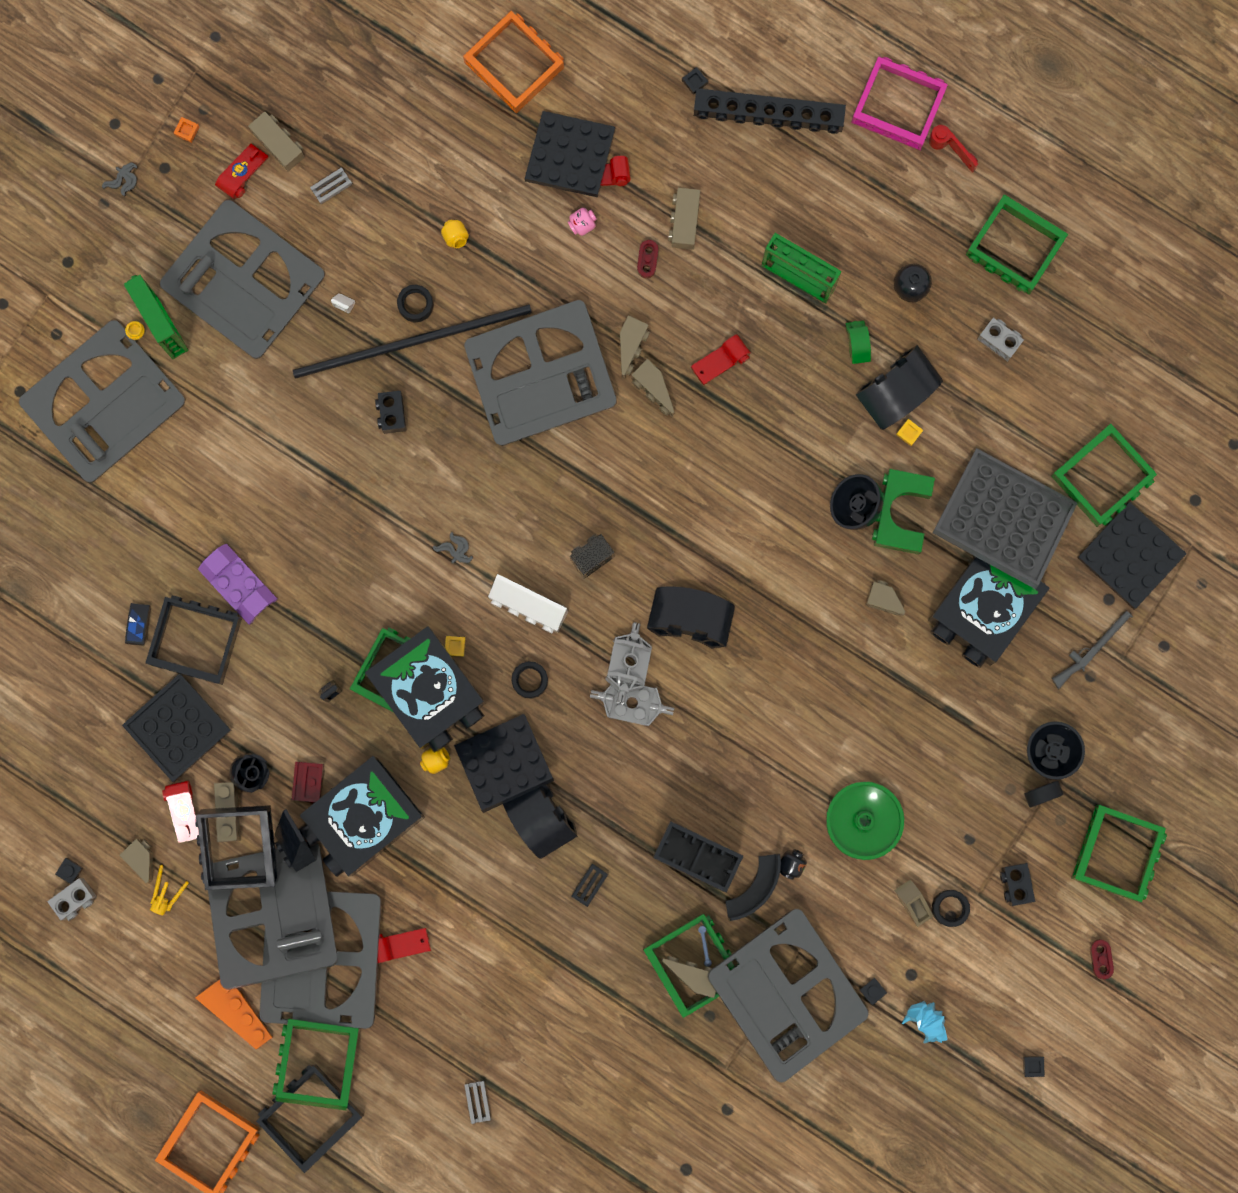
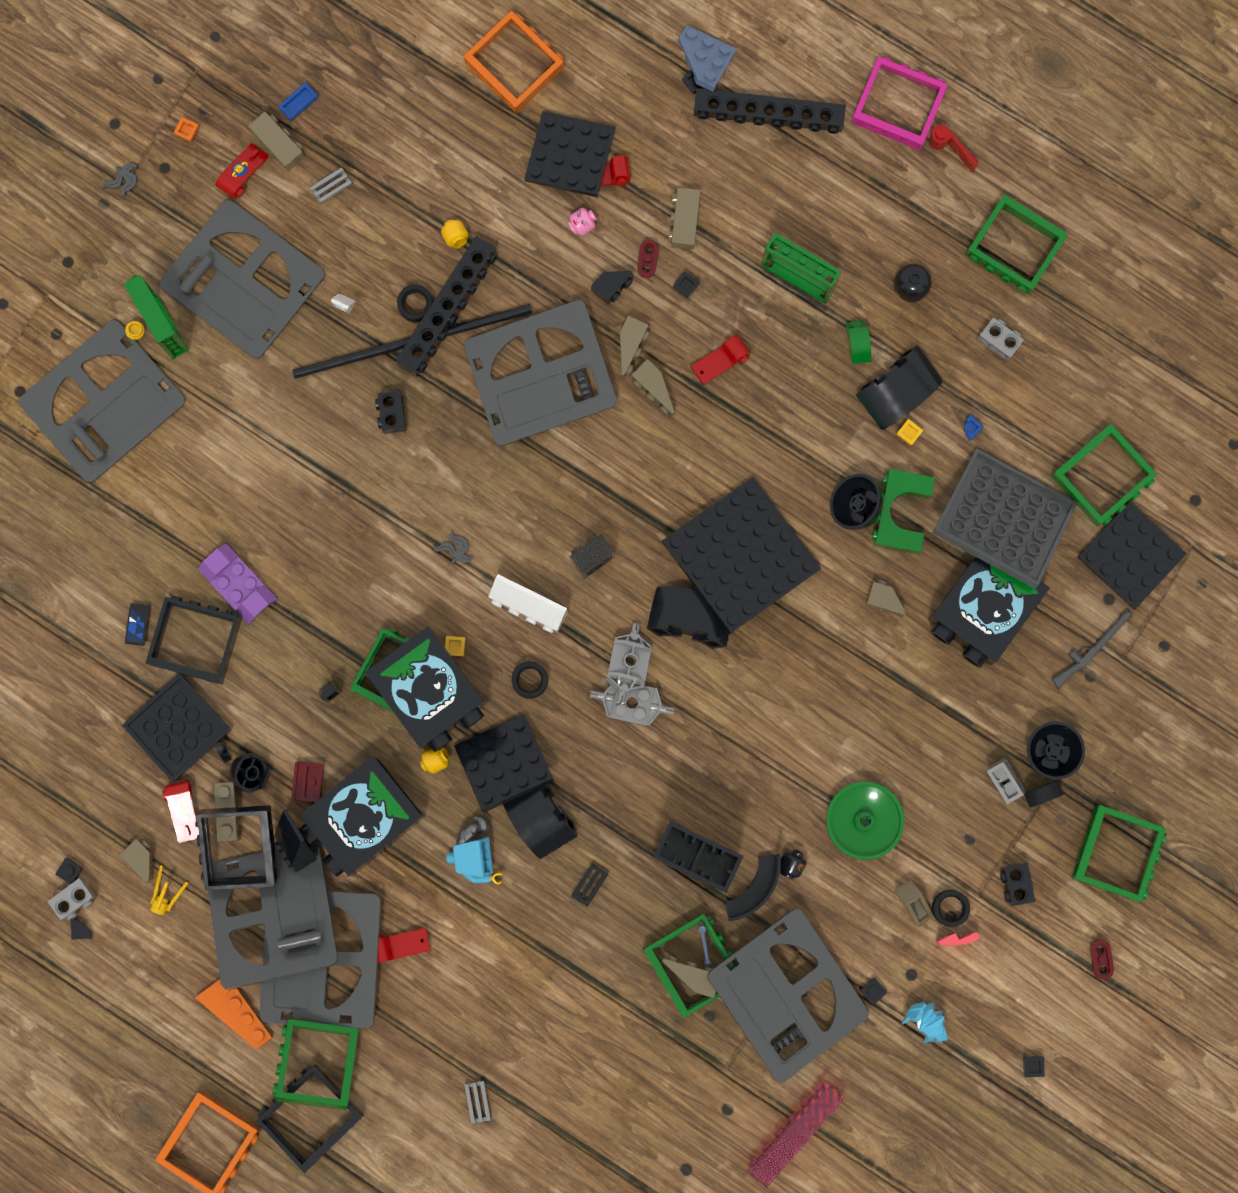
(79, 930): none -> black tile
(222, 751): none -> black tile
(298, 102): none -> blue tile
(474, 856): none -> medium azure torso
(477, 250): none -> black brick
(610, 284): none -> black slope
(686, 285): none -> black plate
(705, 56): none -> sand blue plate
(741, 555): none -> black plate
(795, 1134): none -> clear pink brick
(953, 940): none -> coral slope
(972, 427): none -> blue tile
(1006, 780): none -> light grey brick

